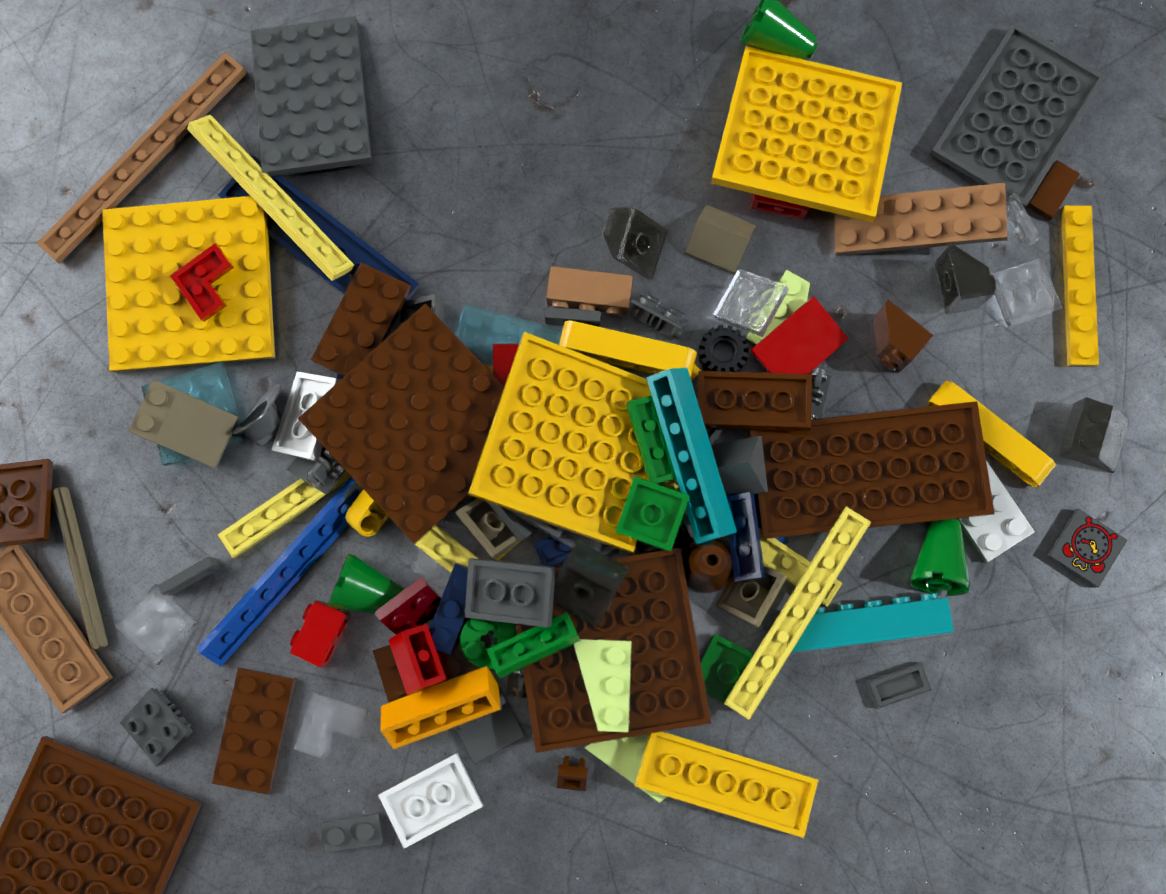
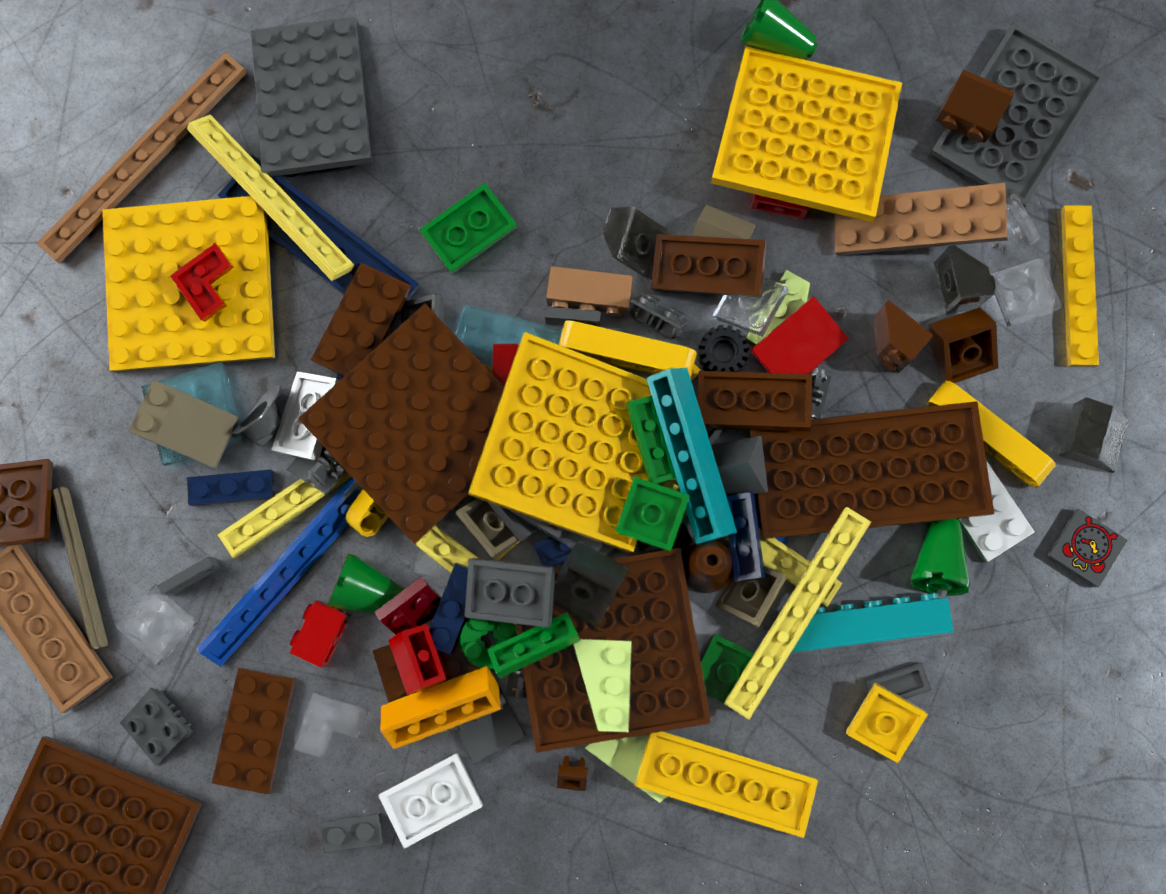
(230, 487): none -> dark blue plate
(468, 228): none -> green plate
(709, 265): none -> reddish brown plate
(886, 722): none -> yellow plate
(965, 345): none -> reddish brown slope
(974, 106): none -> reddish brown slope
(1053, 190): reddish brown tile -> none

